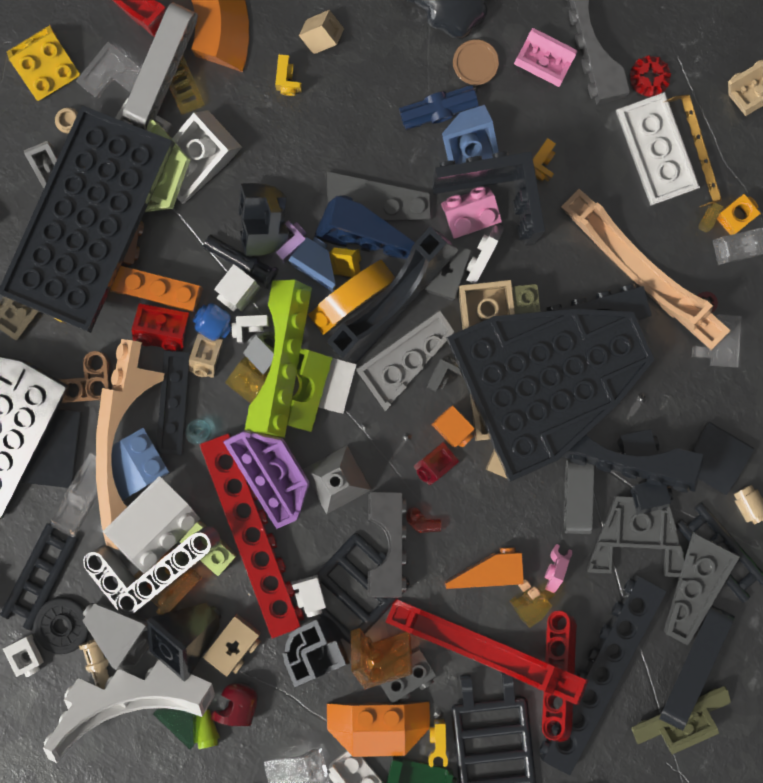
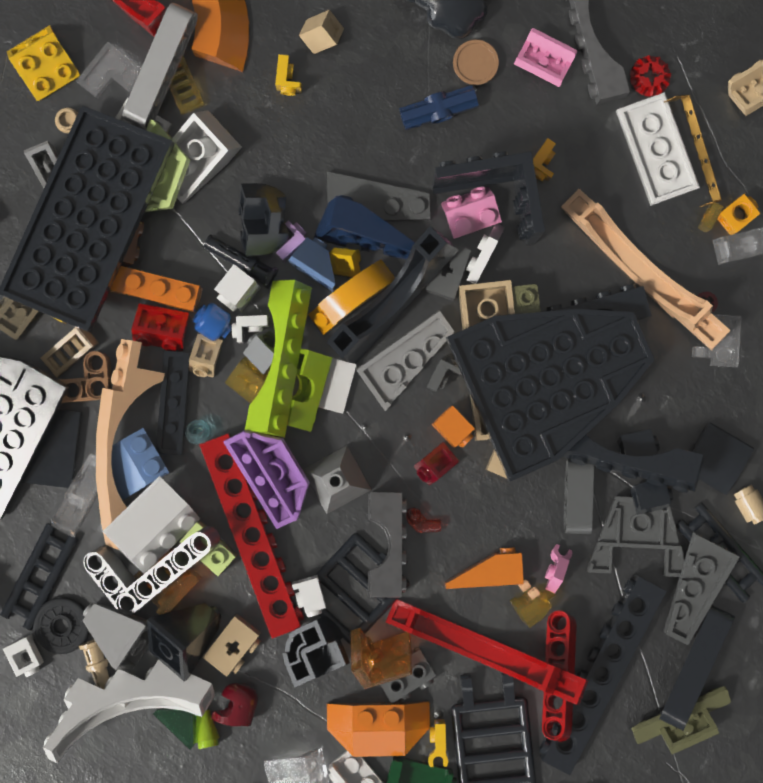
(86, 337): none -> tan slope
(470, 136): medium blue slope -> none

